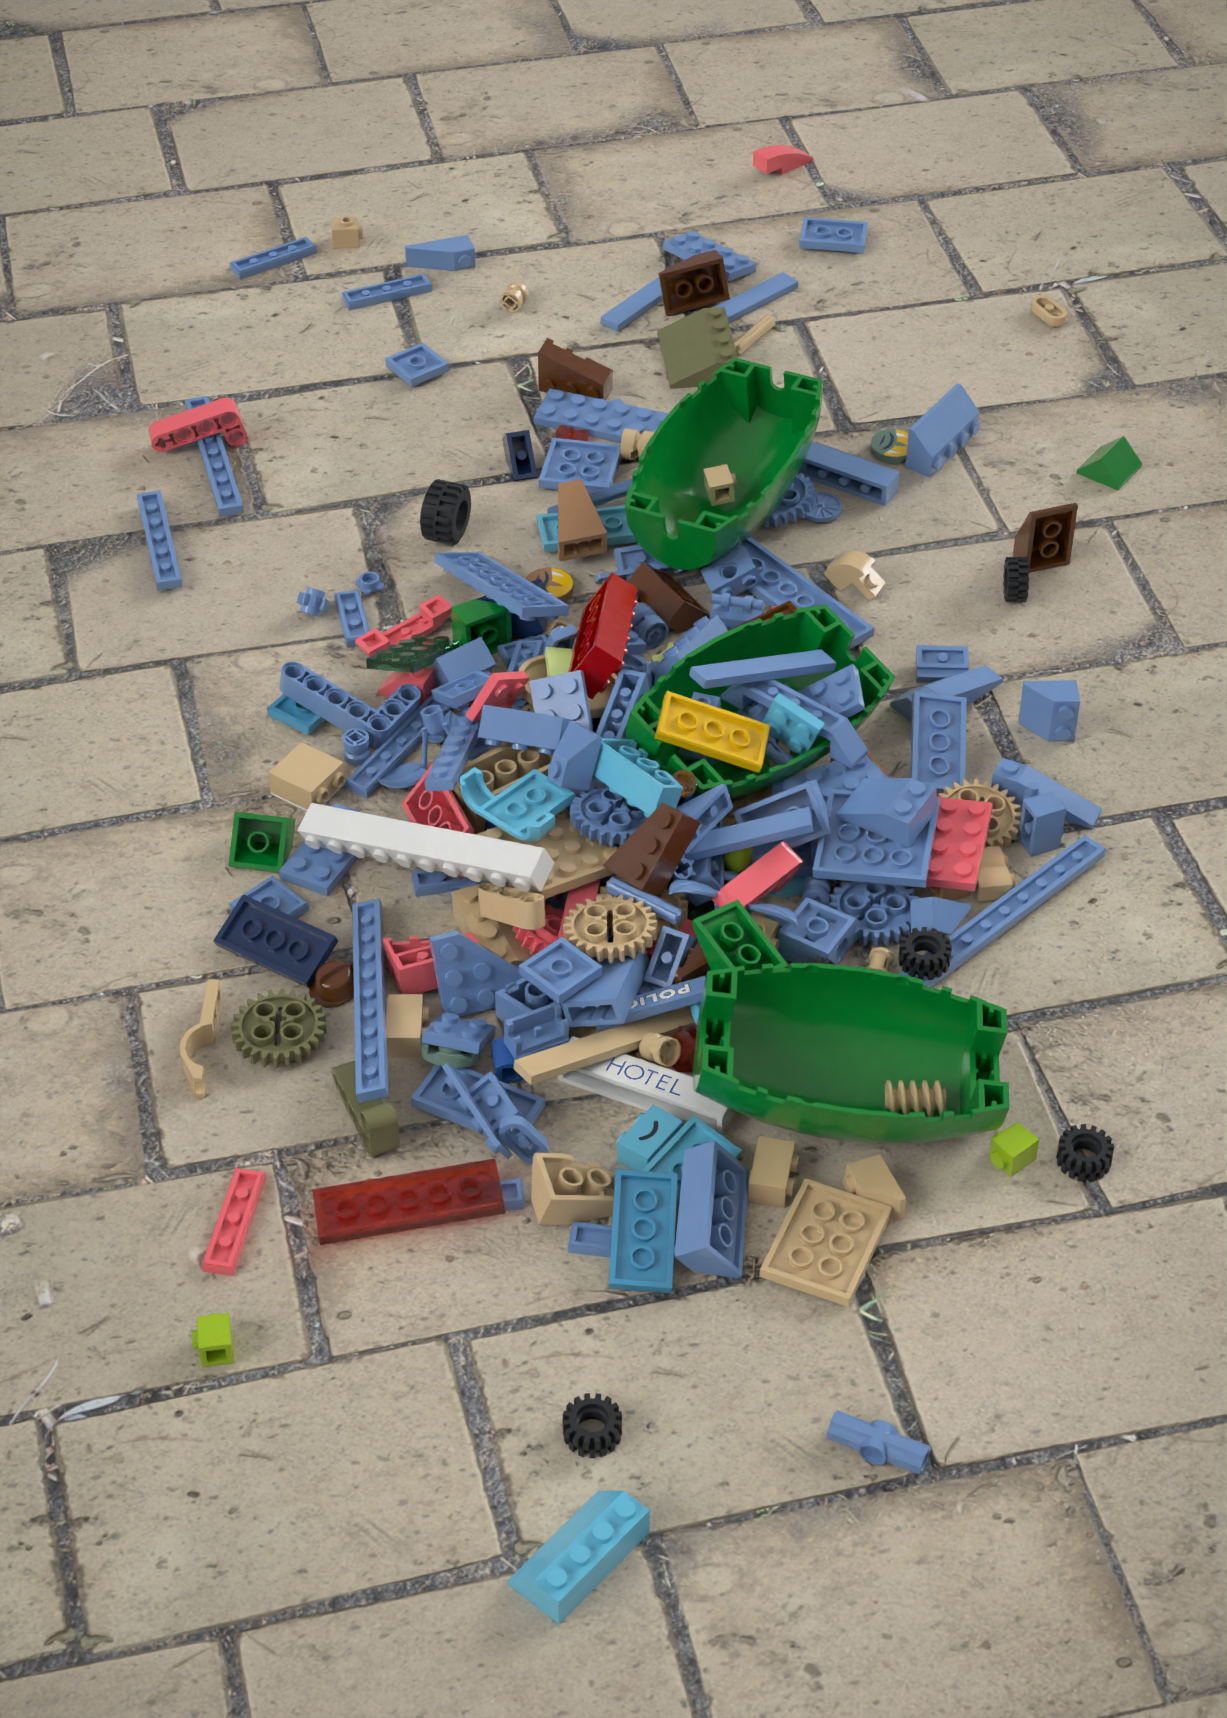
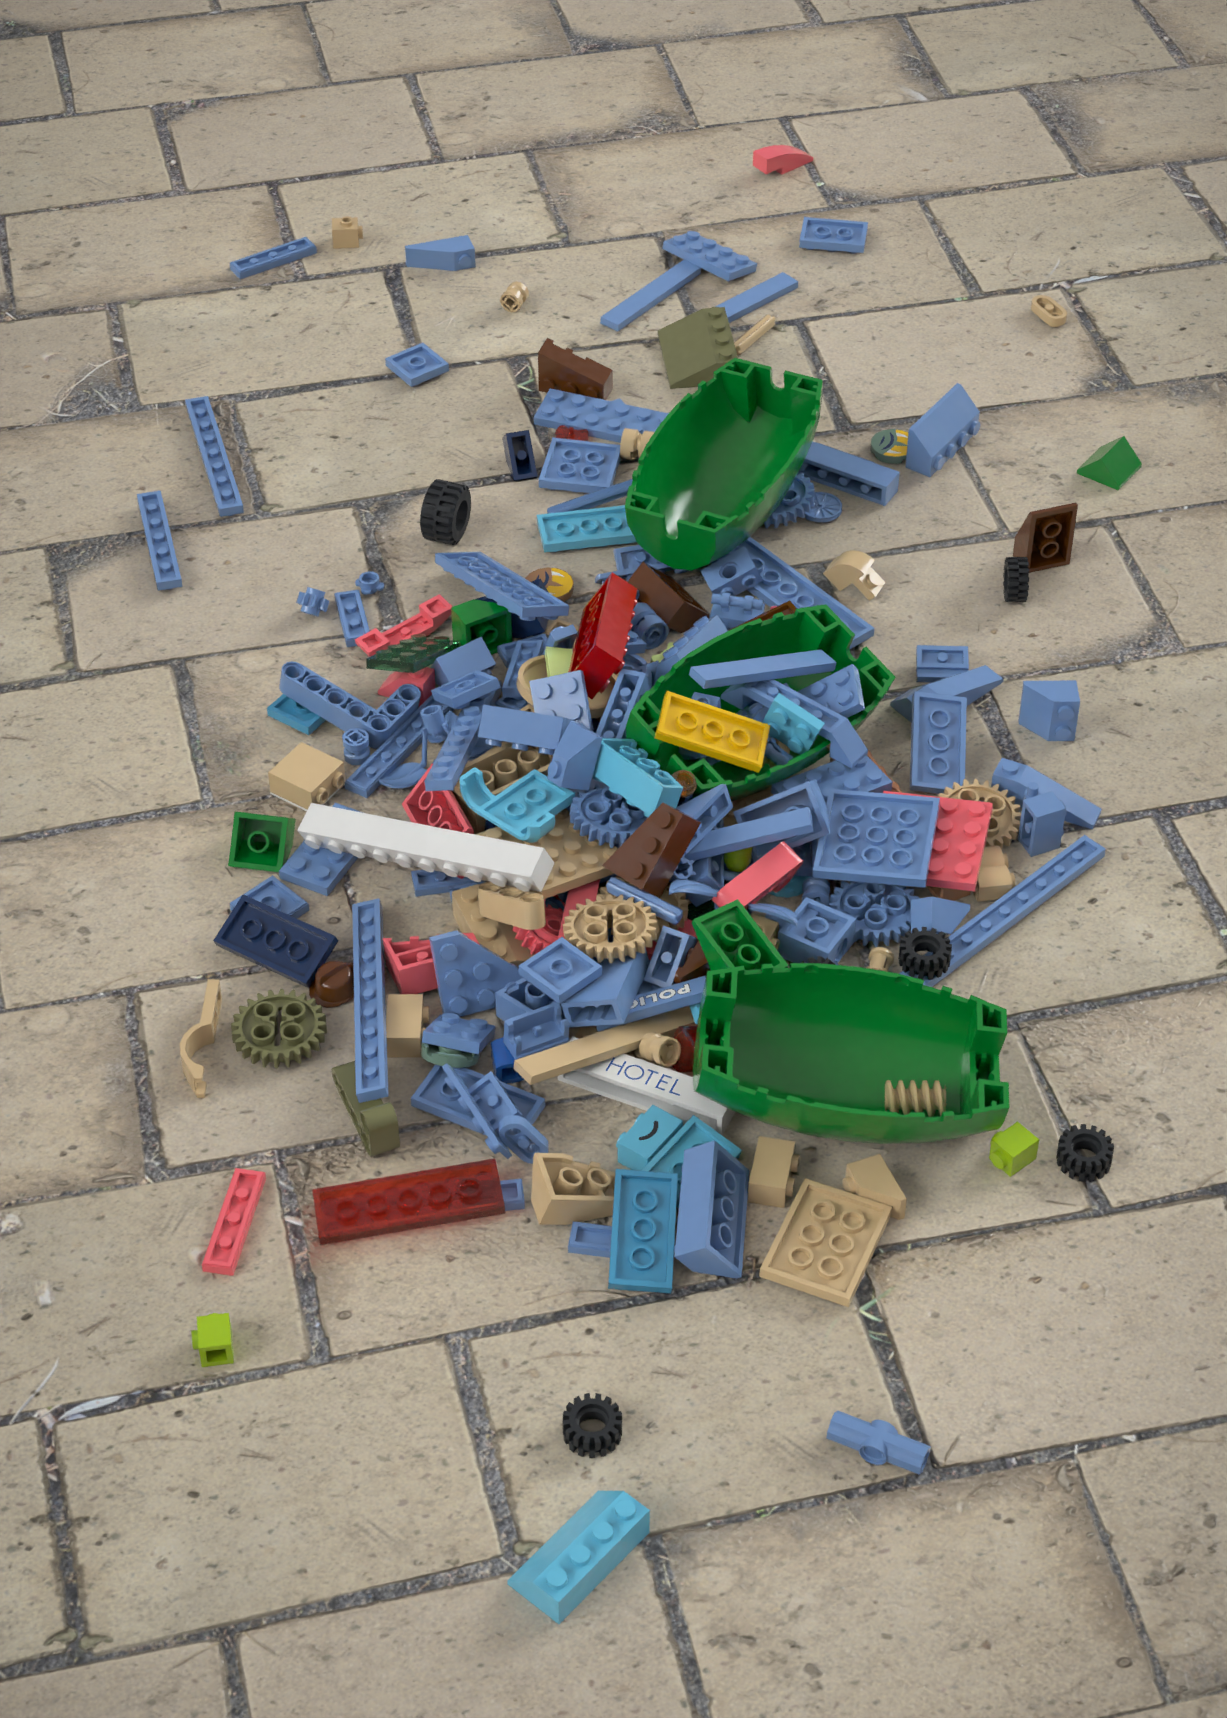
(199, 423): coral beam -> none
(386, 291): medium blue tile -> none
(499, 691): coral plate -> none
(579, 524): medium nougat slope -> none
(694, 283): reddish brown slope -> none
(720, 484): tan brick -> none
(891, 807): medium blue slope -> none

